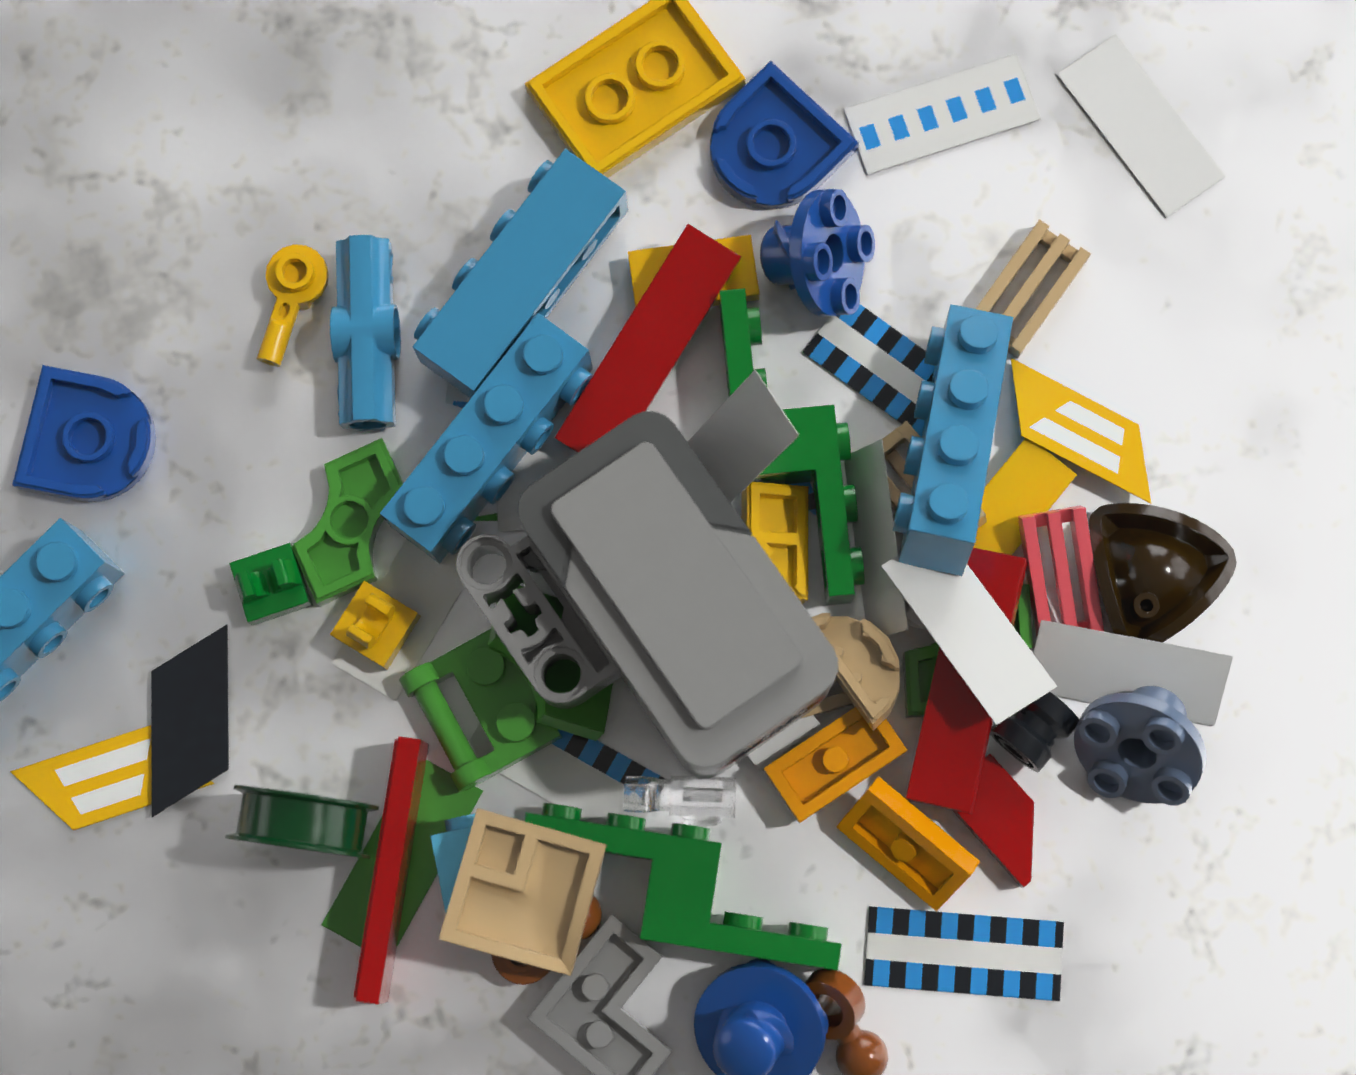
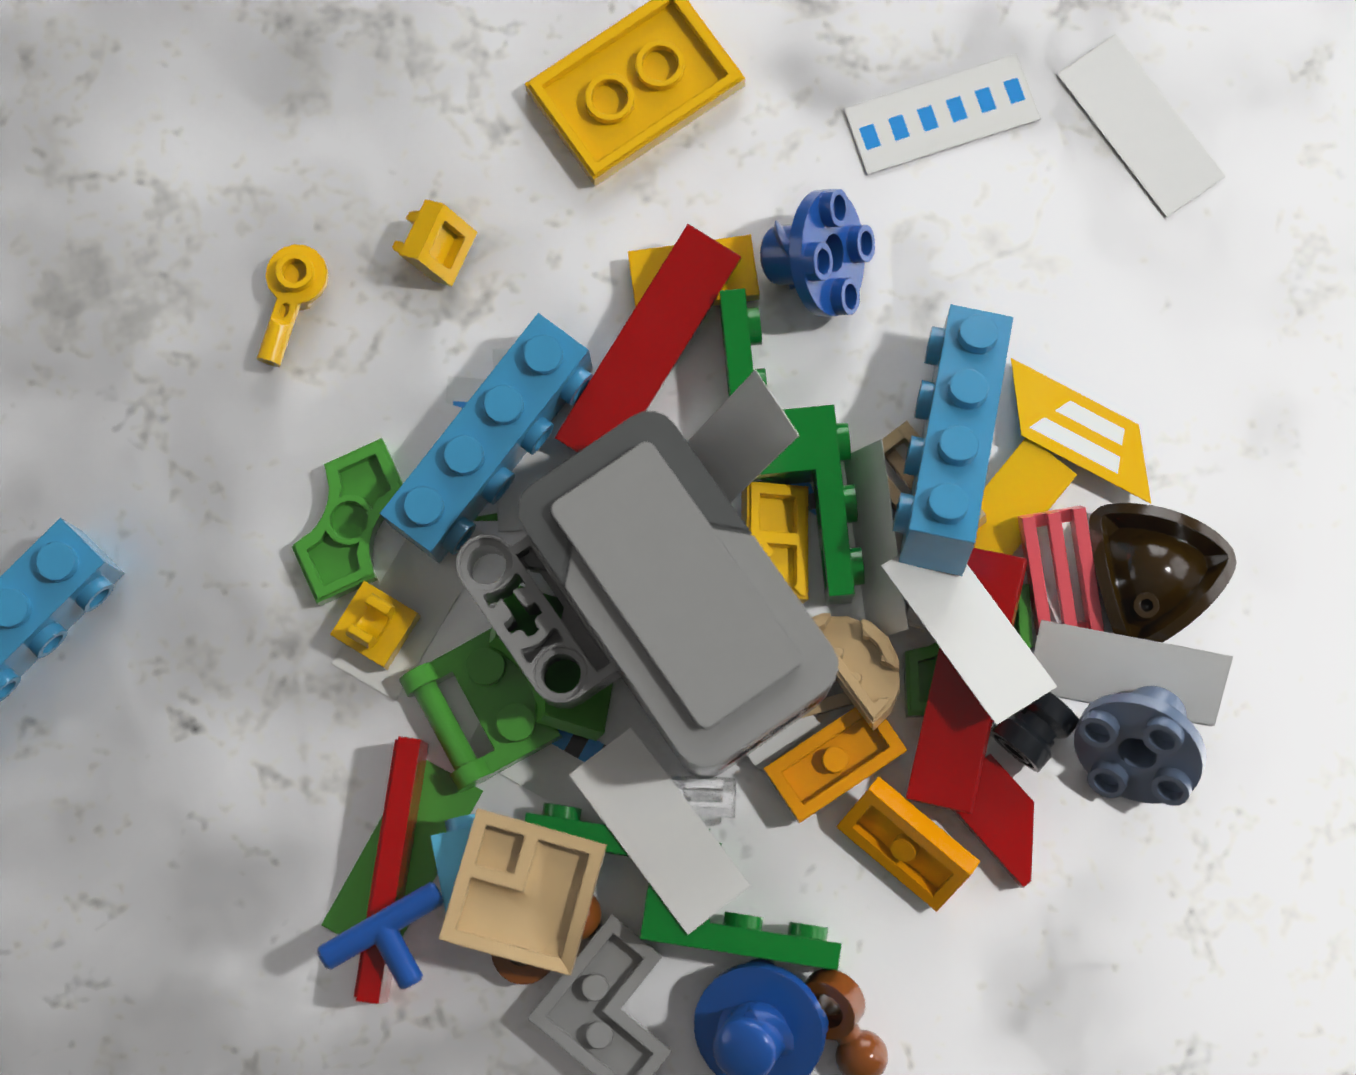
(84, 438): blue tile -> none
(95, 779): yellow sticker -> none
(189, 720): black sticker -> none
(270, 584): green tile -> none
(302, 821): dark green wheel -> none
(365, 333): dark azure piece -> none
(383, 931): none -> blue piece
(436, 242): none -> yellow tile
(522, 272): dark azure brick -> none
(659, 830): none -> white sticker
(776, 143): blue tile -> none
(873, 362): sticker -> none
(964, 953): sticker -> none
(1057, 247): tan tile -> none

